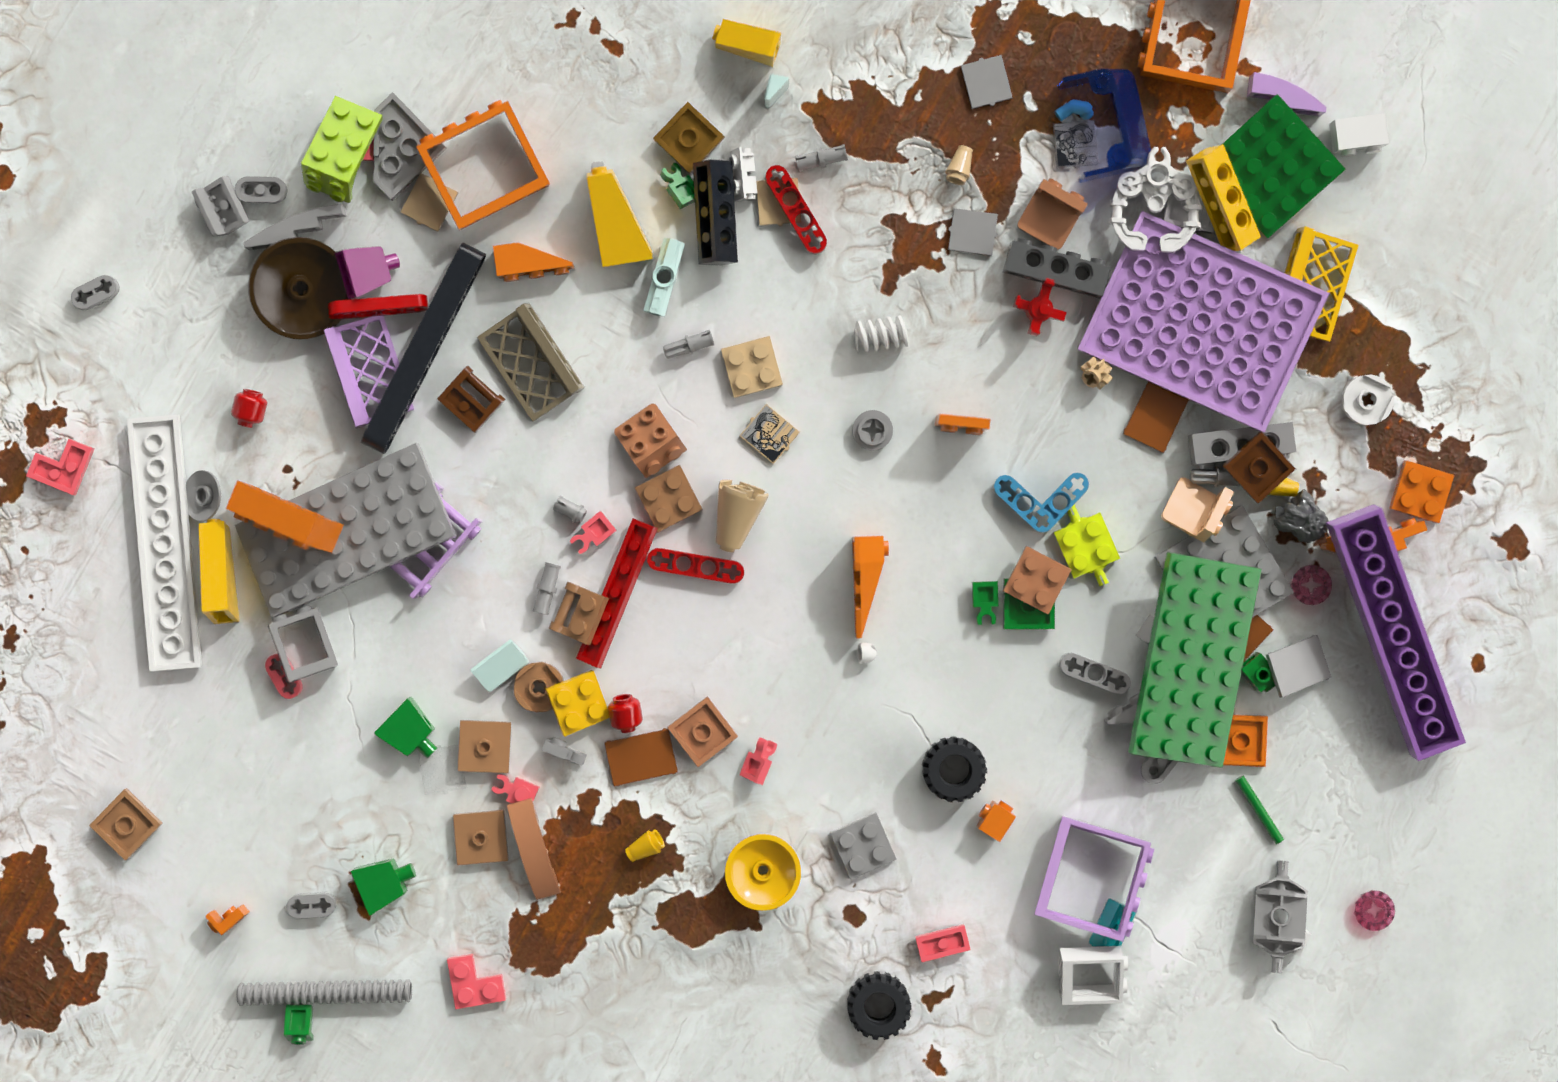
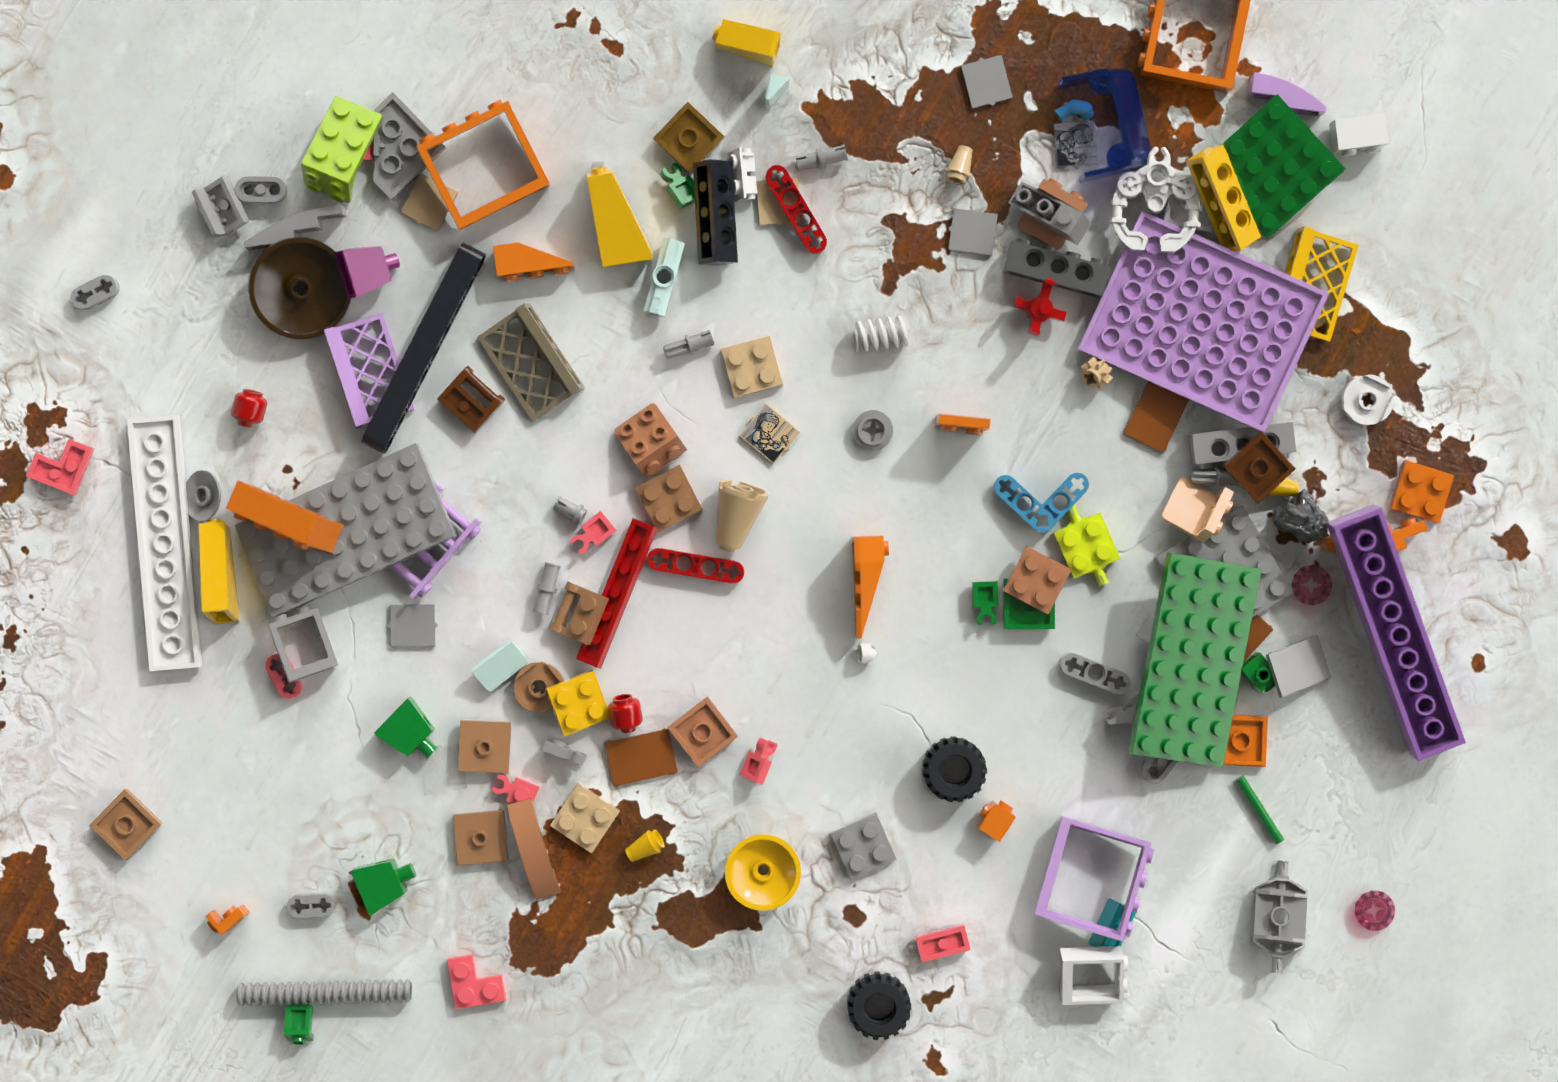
(378, 306): red beam -> none
(412, 625): none -> light grey piece
(585, 817): none -> tan plate
(1050, 213): none -> light grey slope

